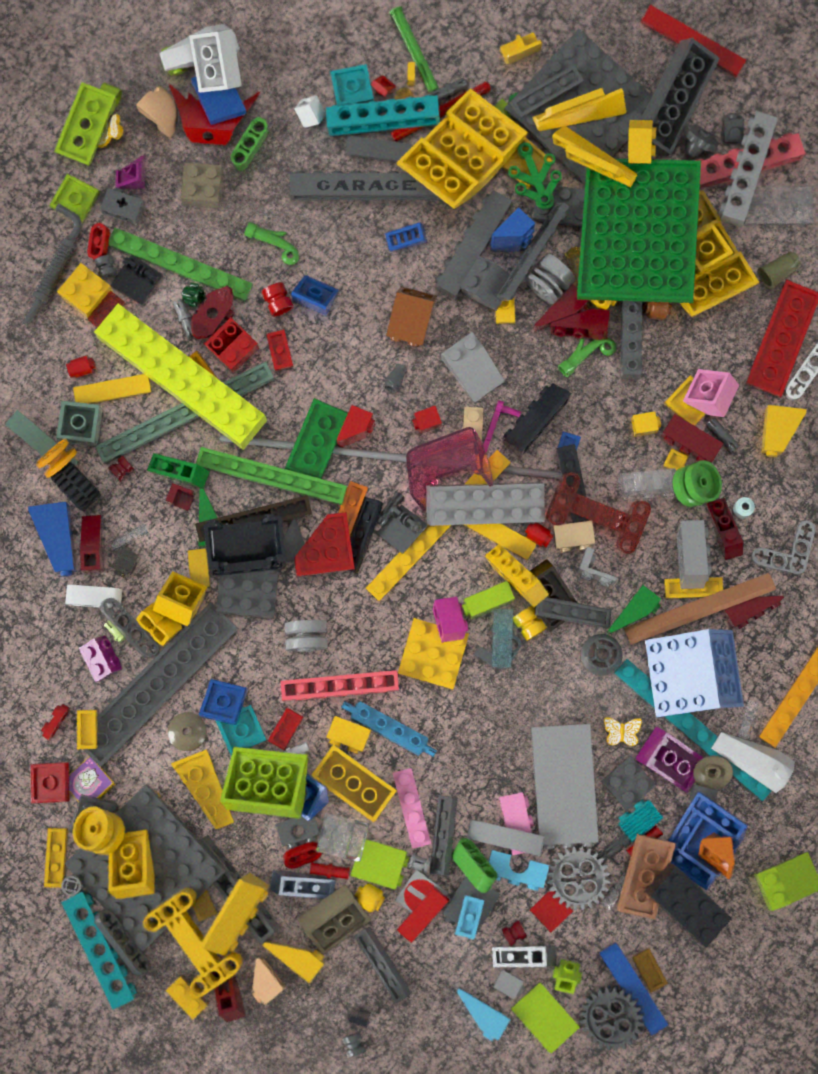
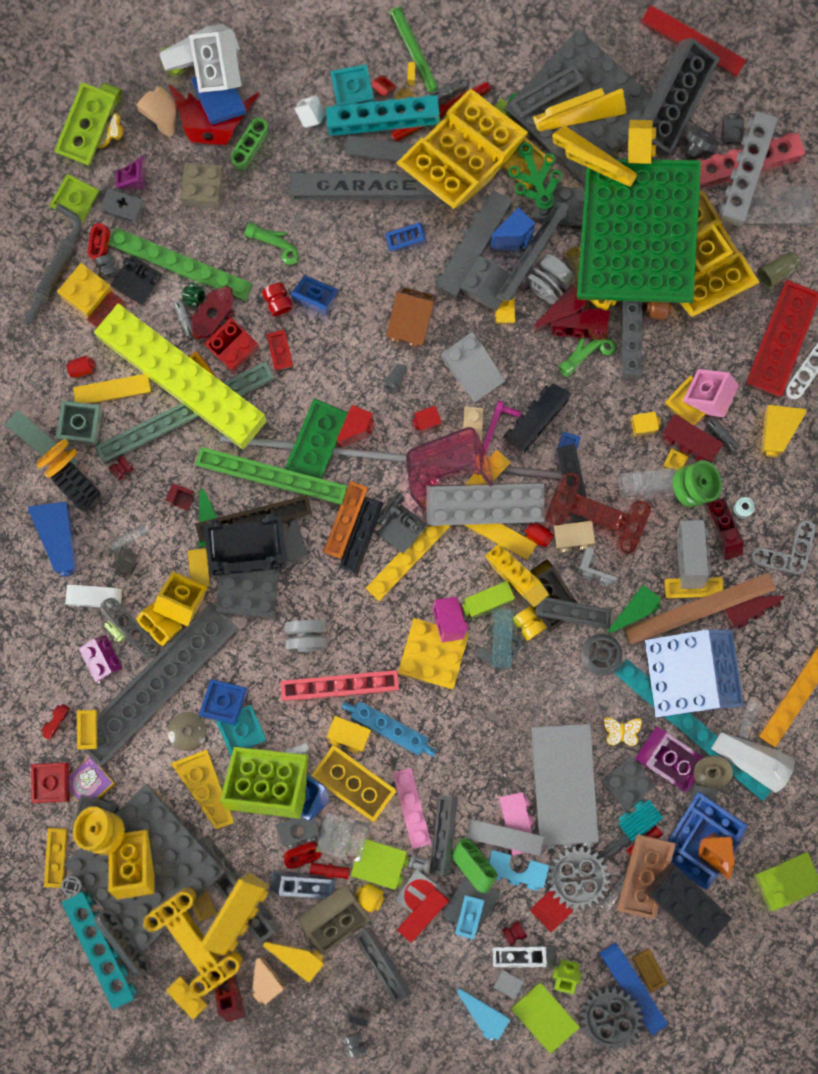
(91, 544): dark red slope -> none
(178, 470): green slope -> none
(285, 728): red plate -> none
(327, 548): red plate -> none
(521, 48): yellow panel -> none

